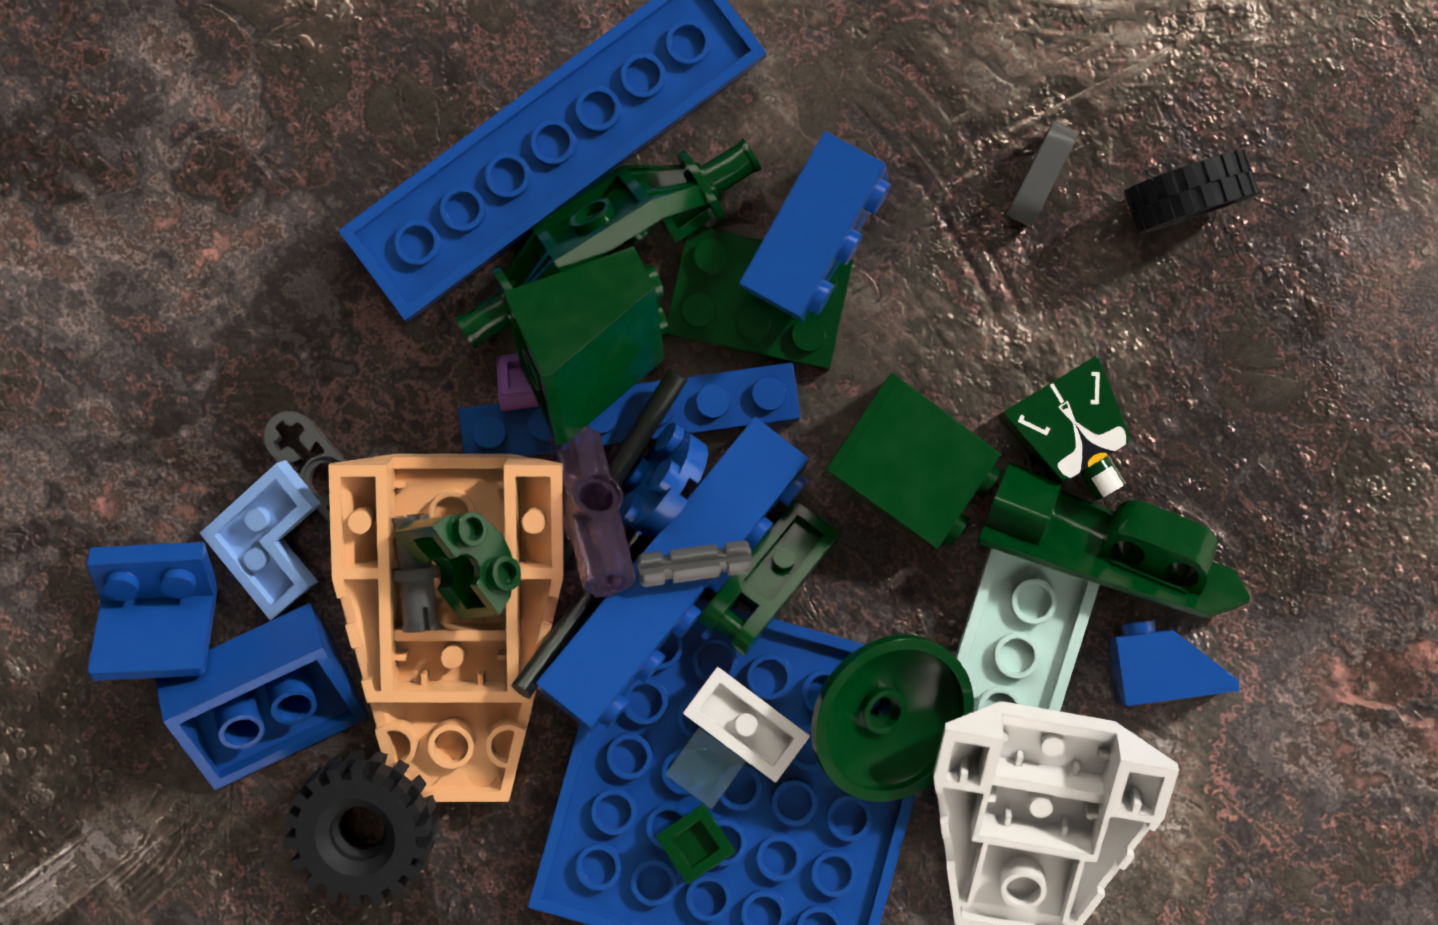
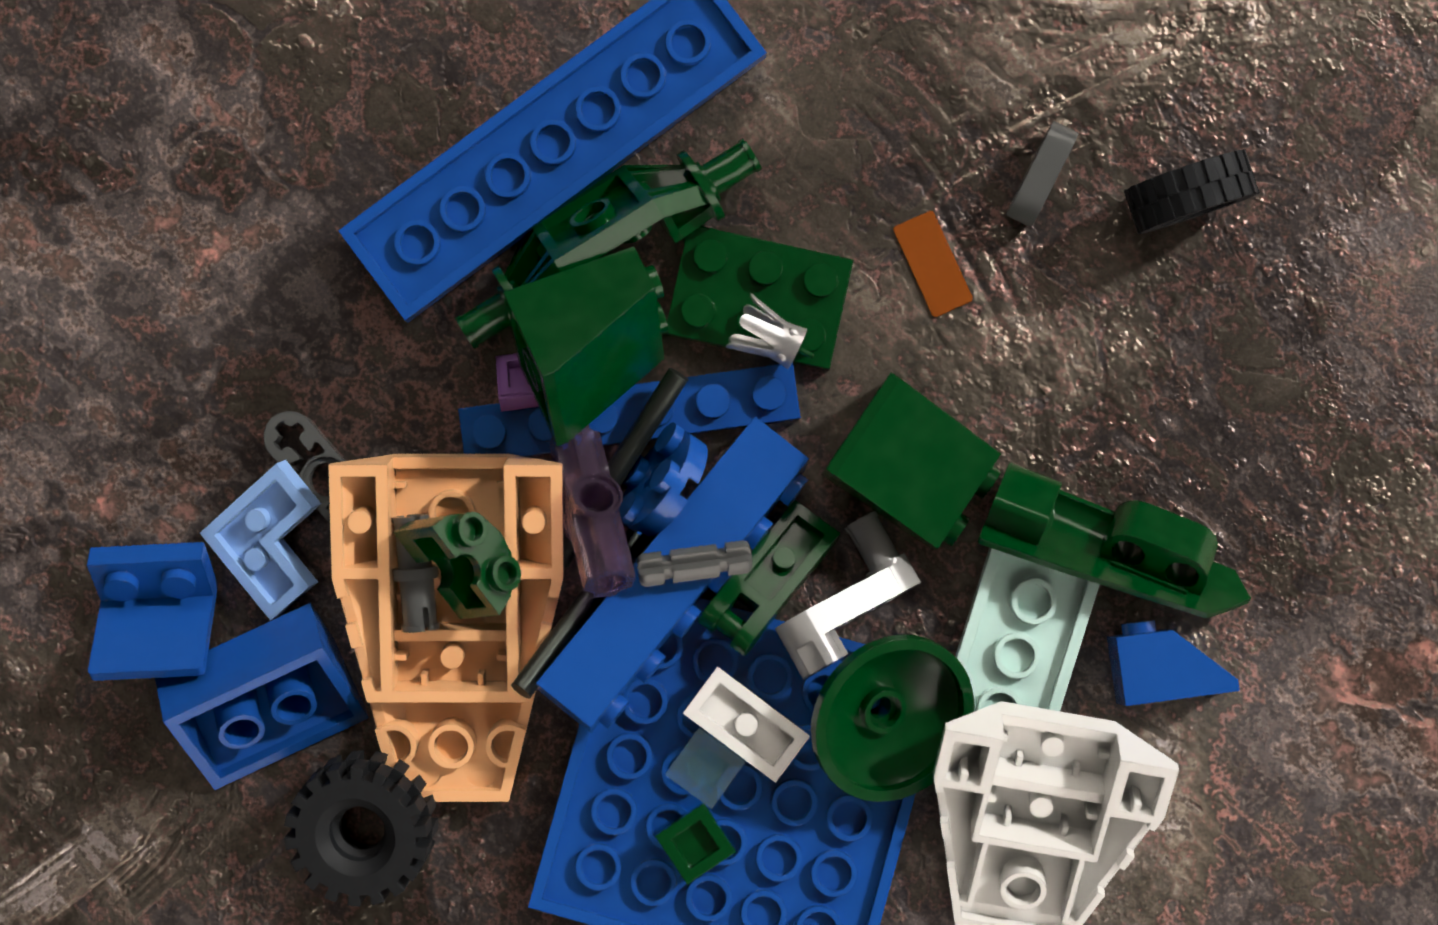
(780, 338): none -> flat silver piece
(812, 634): none -> light grey beam
(817, 228): blue wedge -> none
(933, 263): none -> dark orange sticker
(1073, 428): dark green torso -> none

